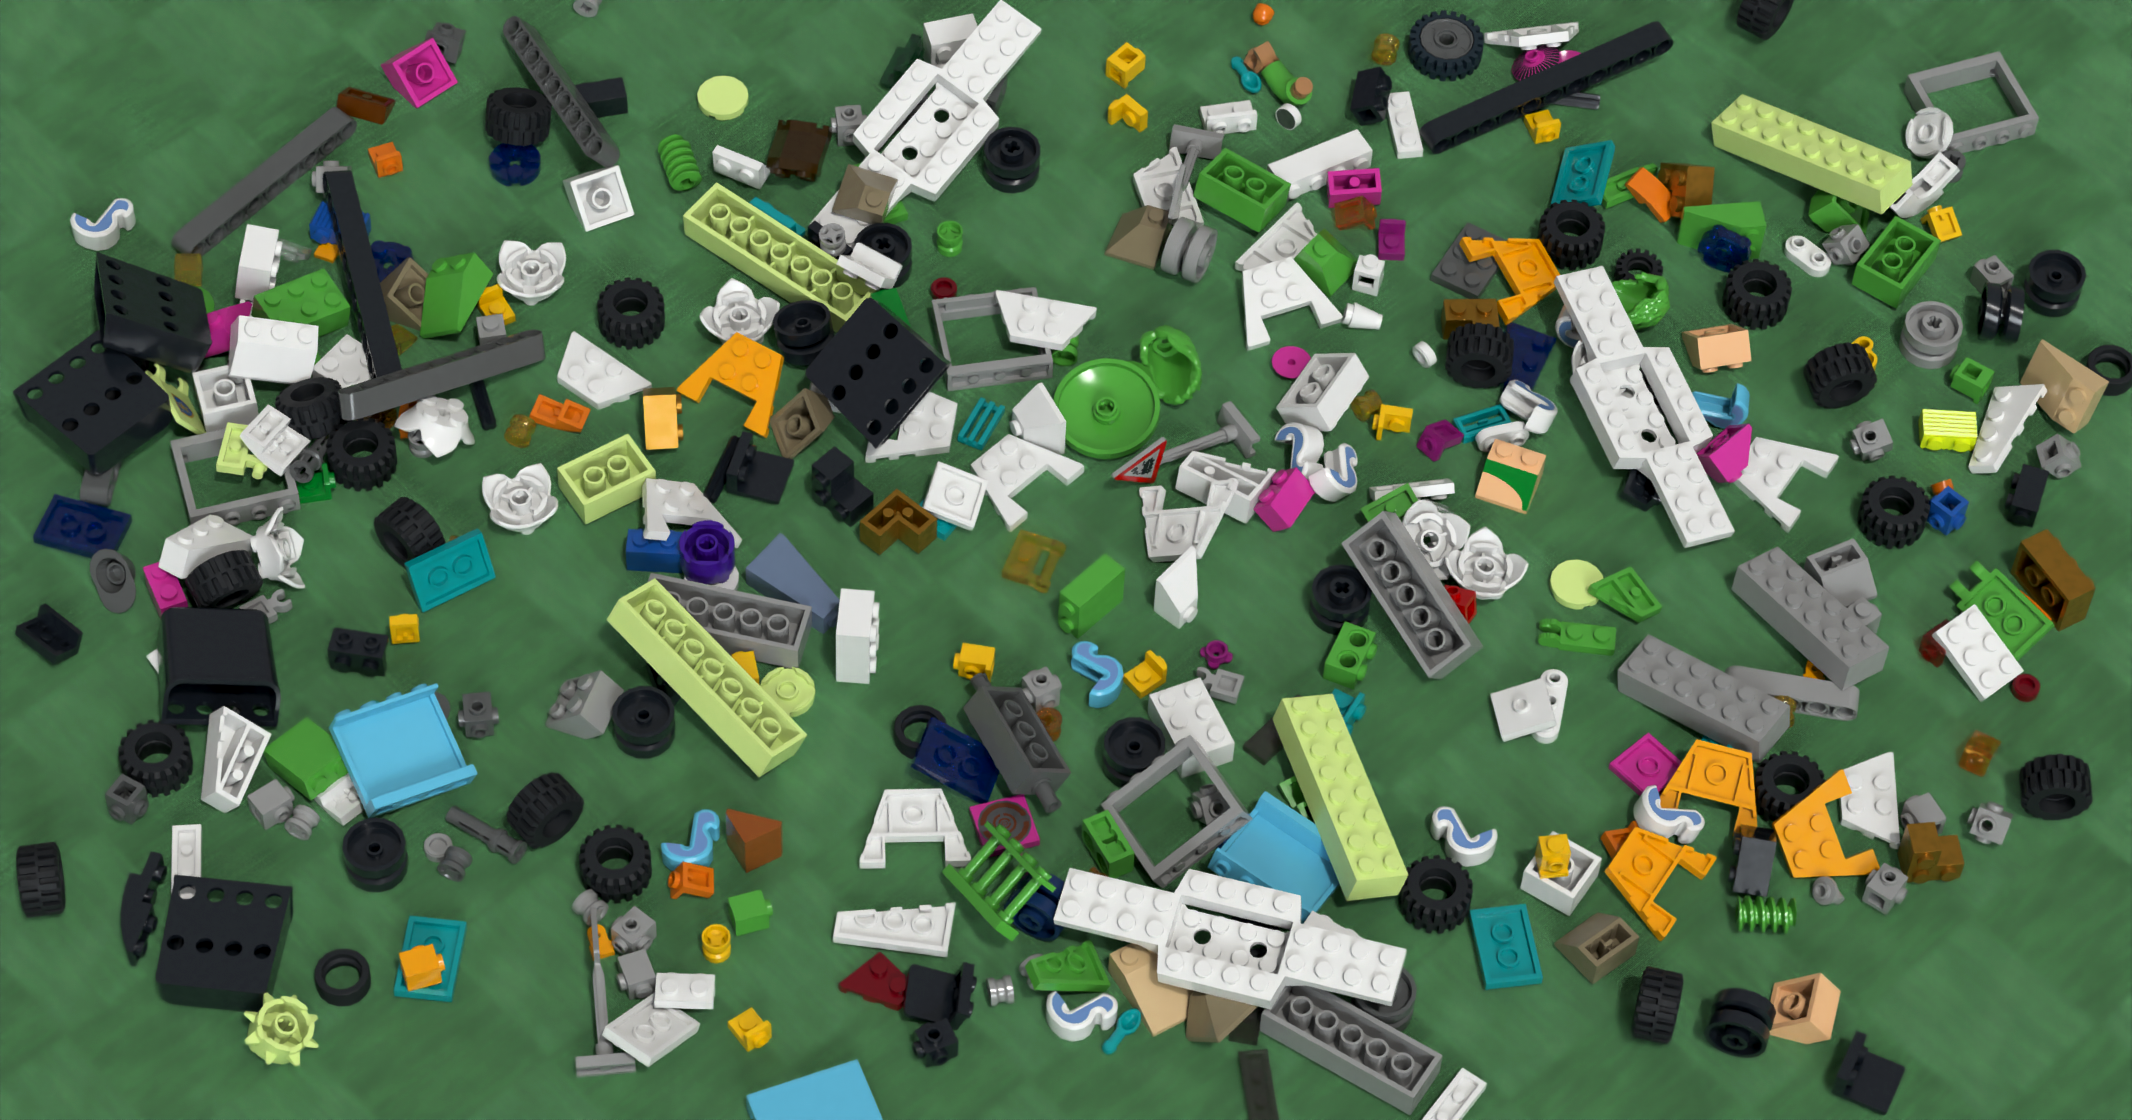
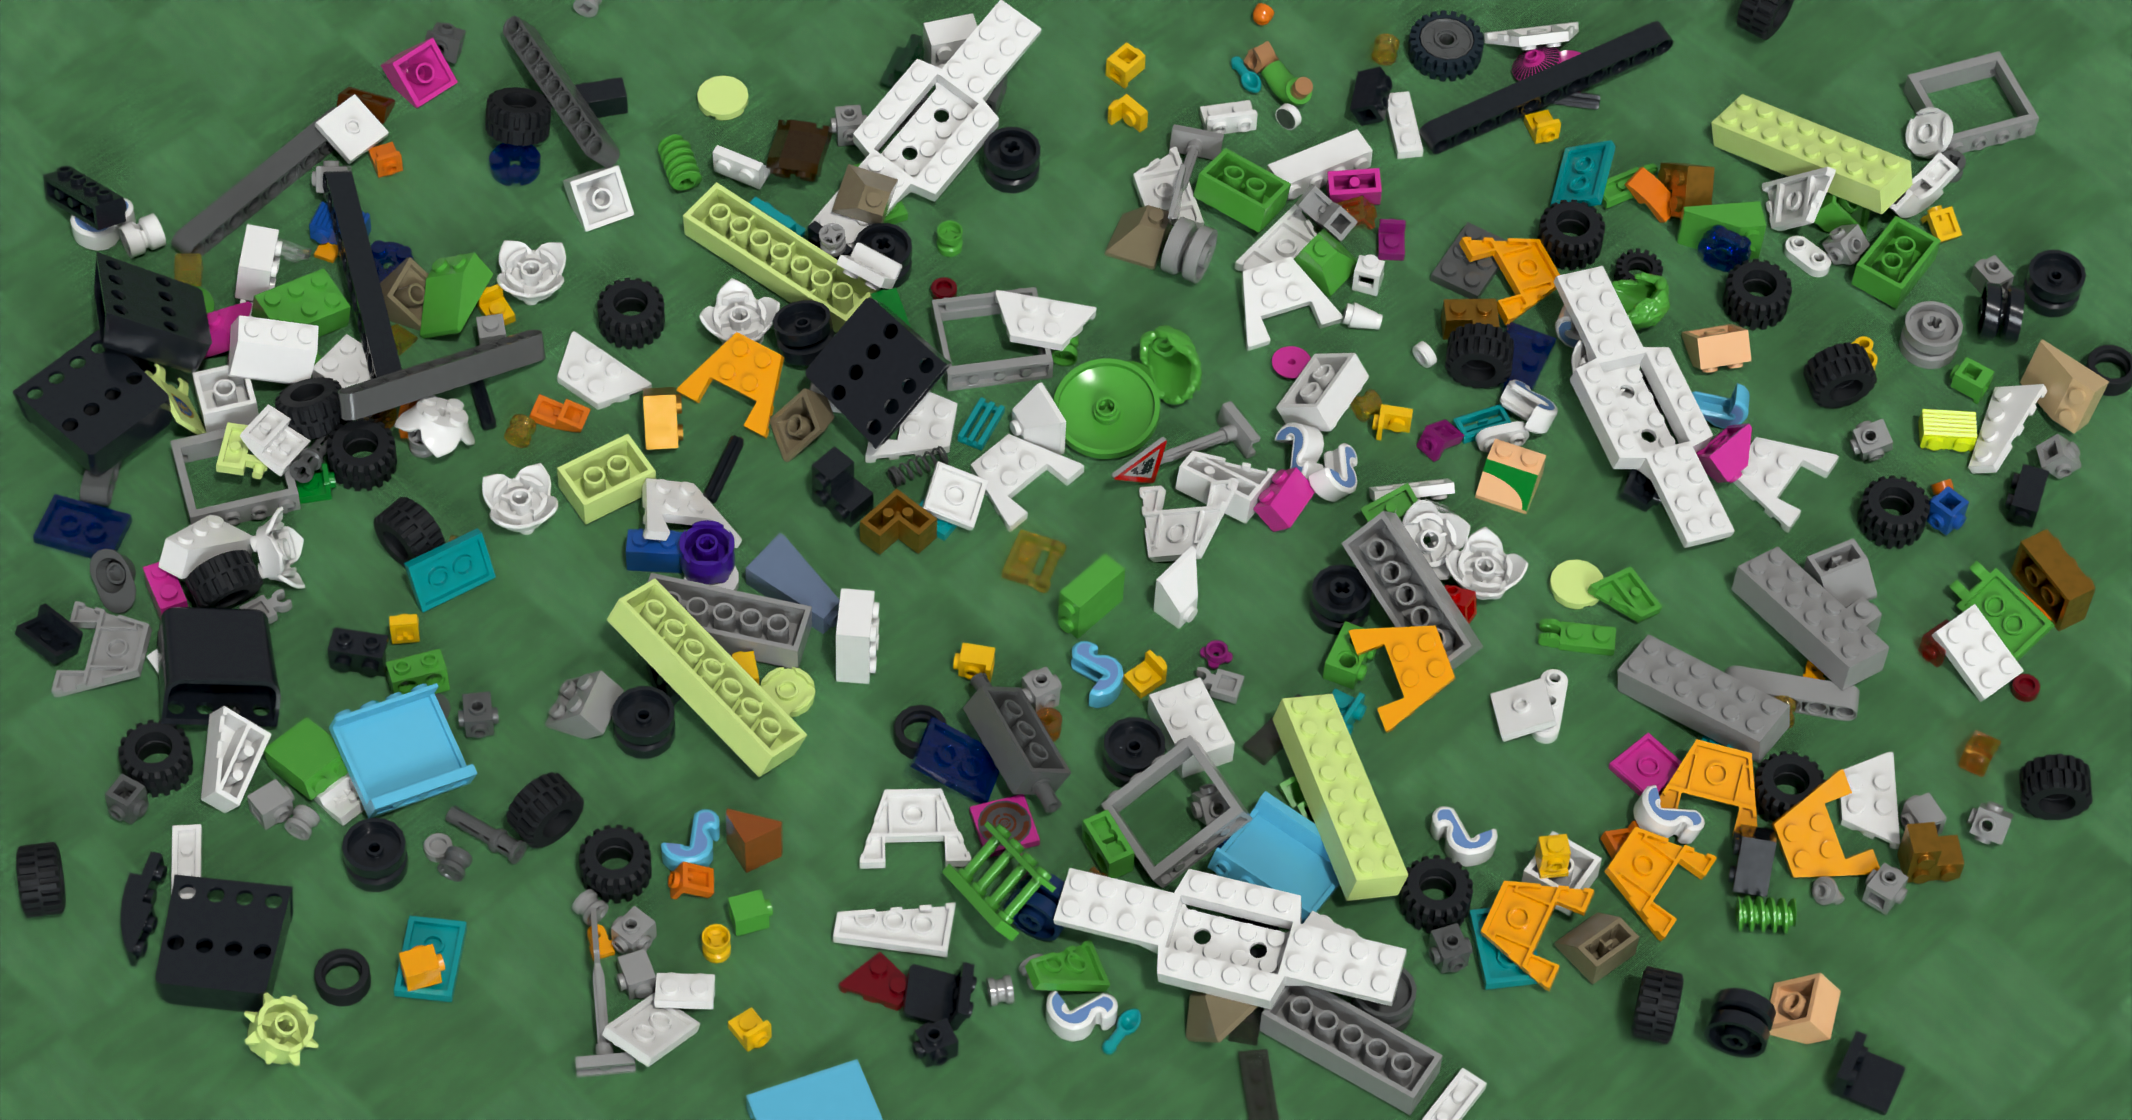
(84, 198): none -> black brick
(115, 652): none -> light grey wing
(143, 235): none -> white wheel
(351, 129): none -> white plate
(416, 670): none -> bright green brick
(757, 473): black bracket -> none
(896, 477): none -> dark grey piece
(1136, 976): tan slope -> none
(1326, 213): none -> light grey brick
(1417, 662): none -> light orange wing
(1449, 948): none -> dark grey brick
(1520, 919): none -> light orange wing
(1797, 198): none -> white wing

